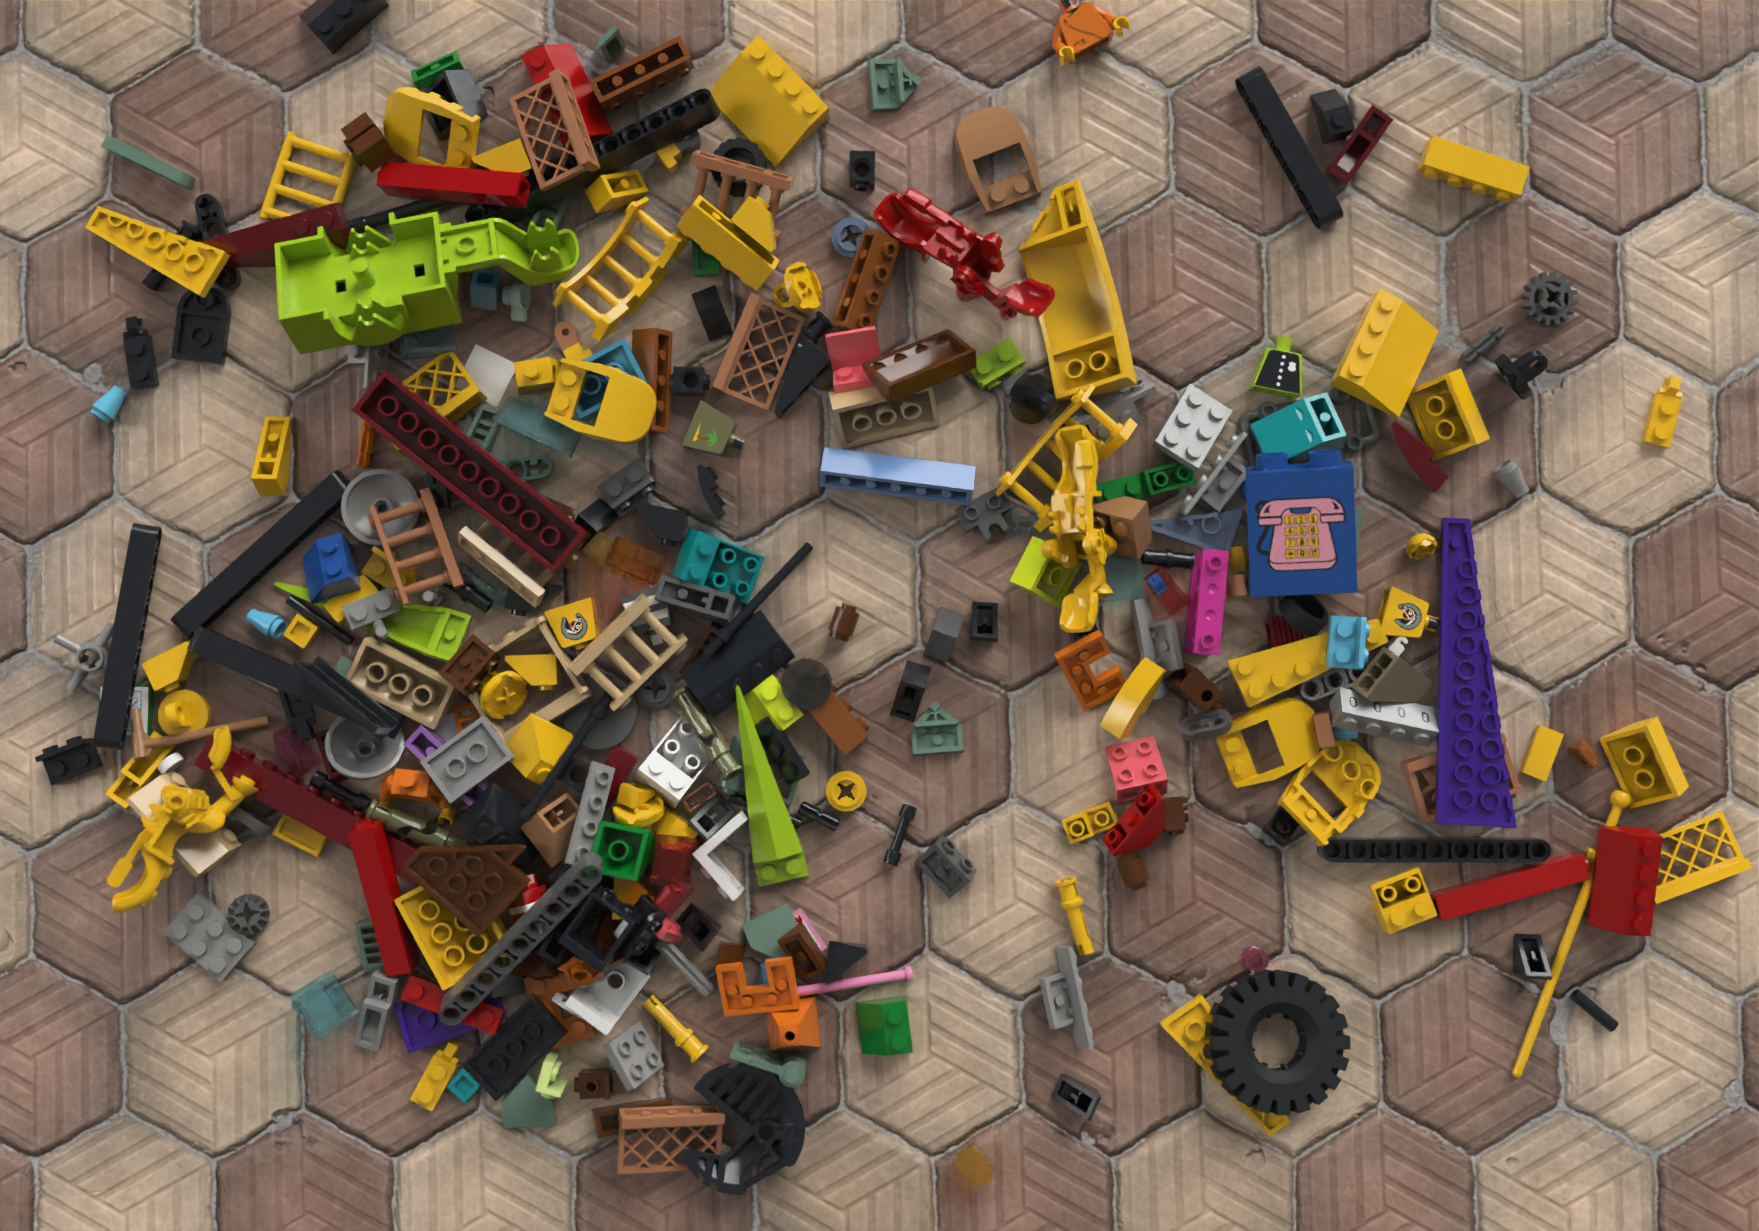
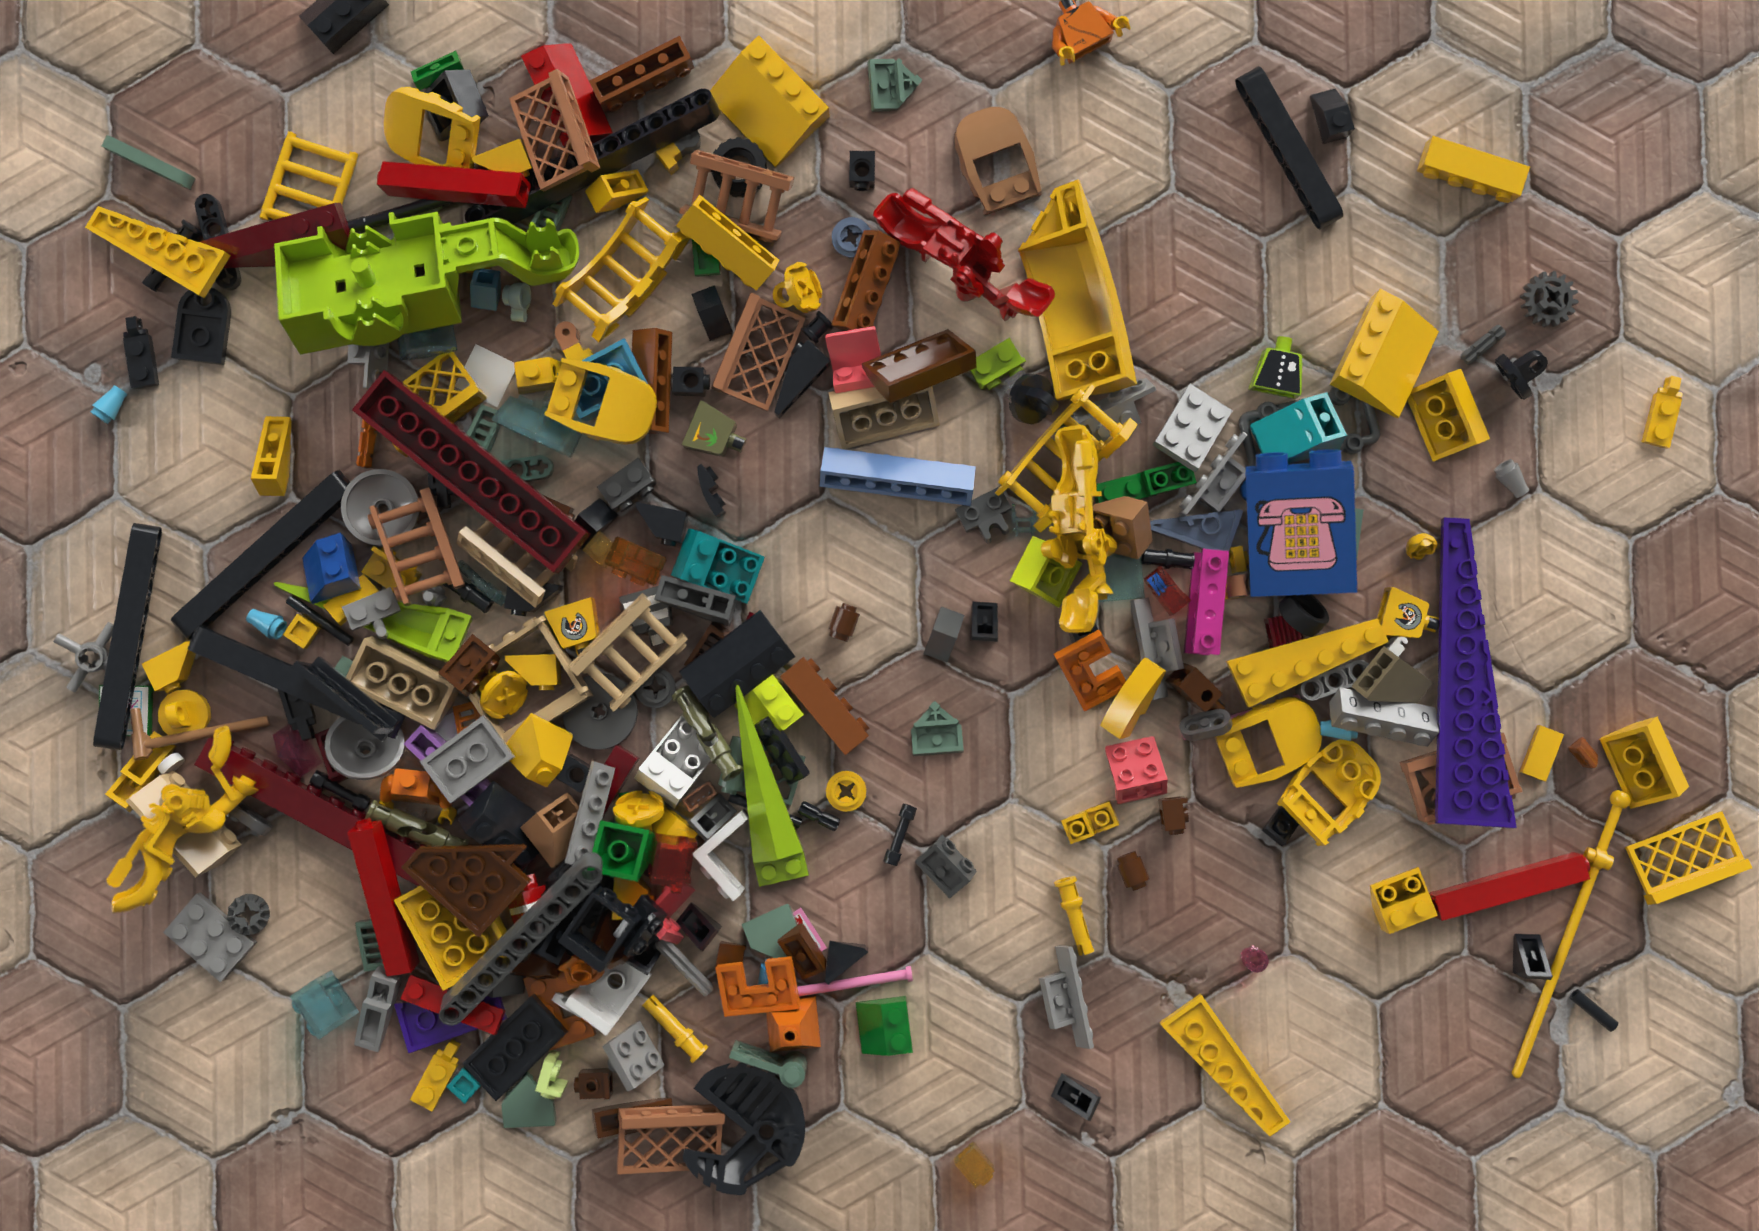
(70, 760): black bracket -> none
(300, 836): yellow tile -> none
(367, 143): reddish brown piece -> none
(596, 713): black bar -> none
(610, 45): sand green slope -> none
(634, 794): yellow slope -> none
(725, 634): black bar -> none
(757, 222): yellow slope -> none
(806, 684): clear smoke tile -> none
(910, 691): black slope -> none
(1139, 824): red slope -> none
(1318, 1052): black tyre -> none
(1324, 729): nougat piece -> none
(1347, 642): medium azure bracket -> none
(1360, 144): dark red slope -> none
(1418, 456): dark red slope -> none
(1444, 853): black beam -> none
(1625, 880): red slope -> none

